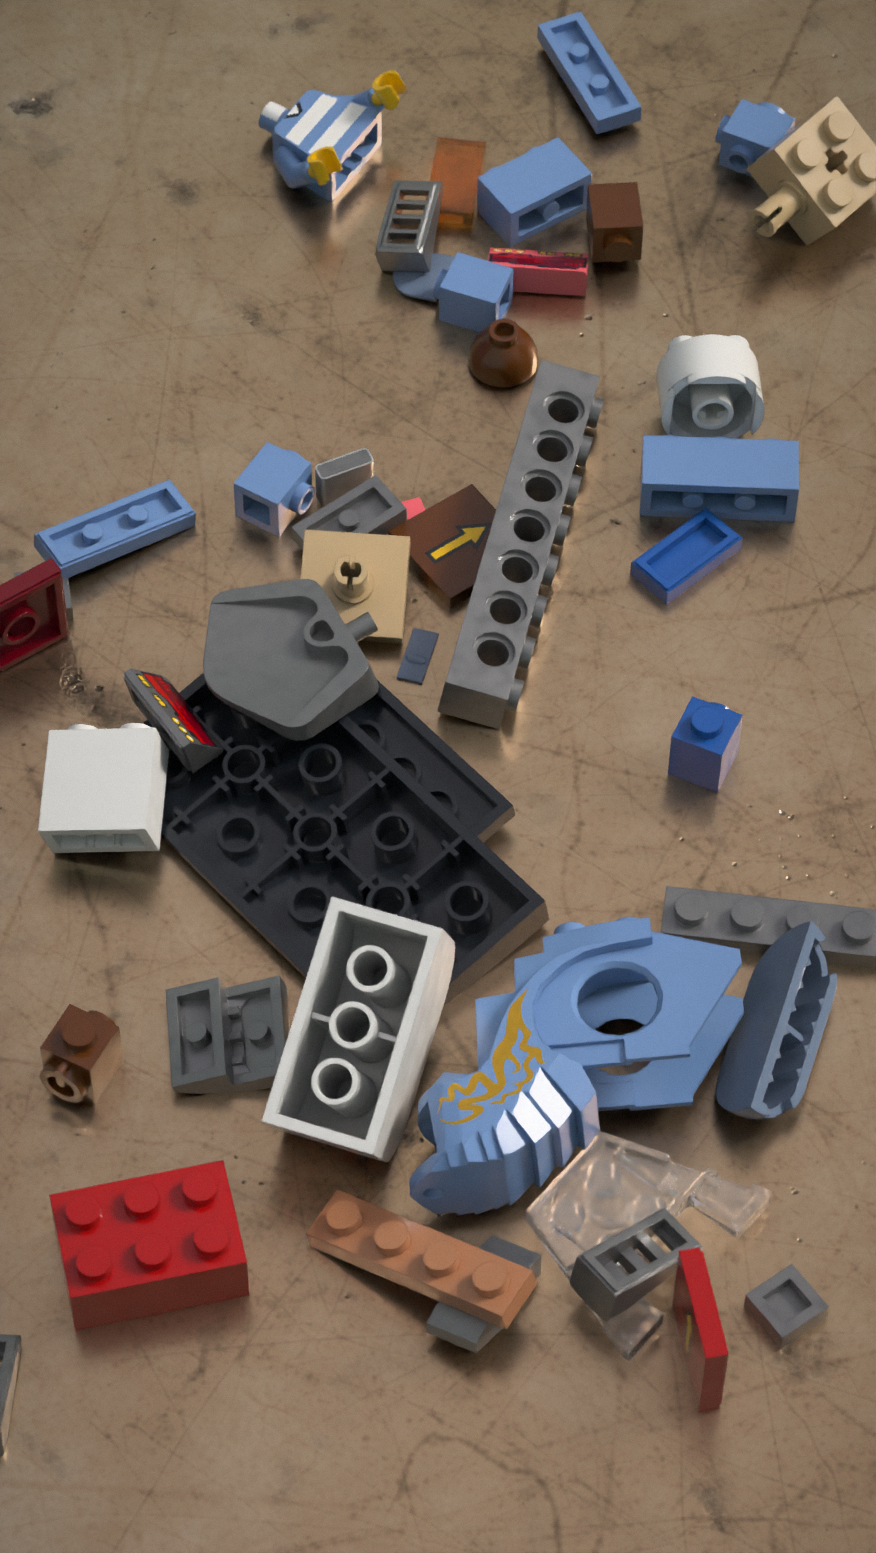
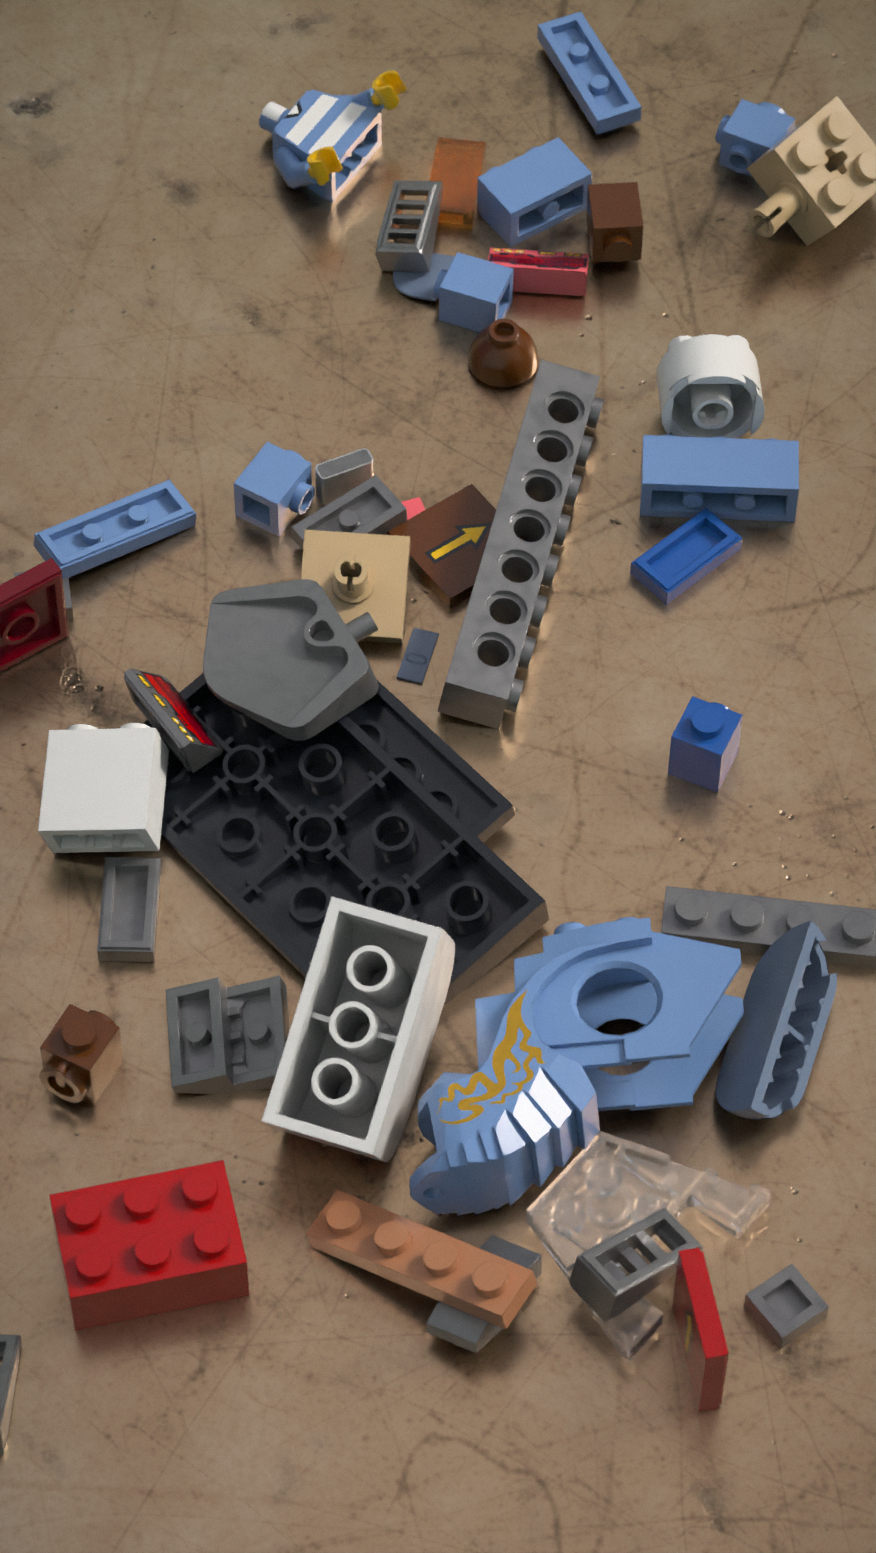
(129, 909): none -> flat silver tile

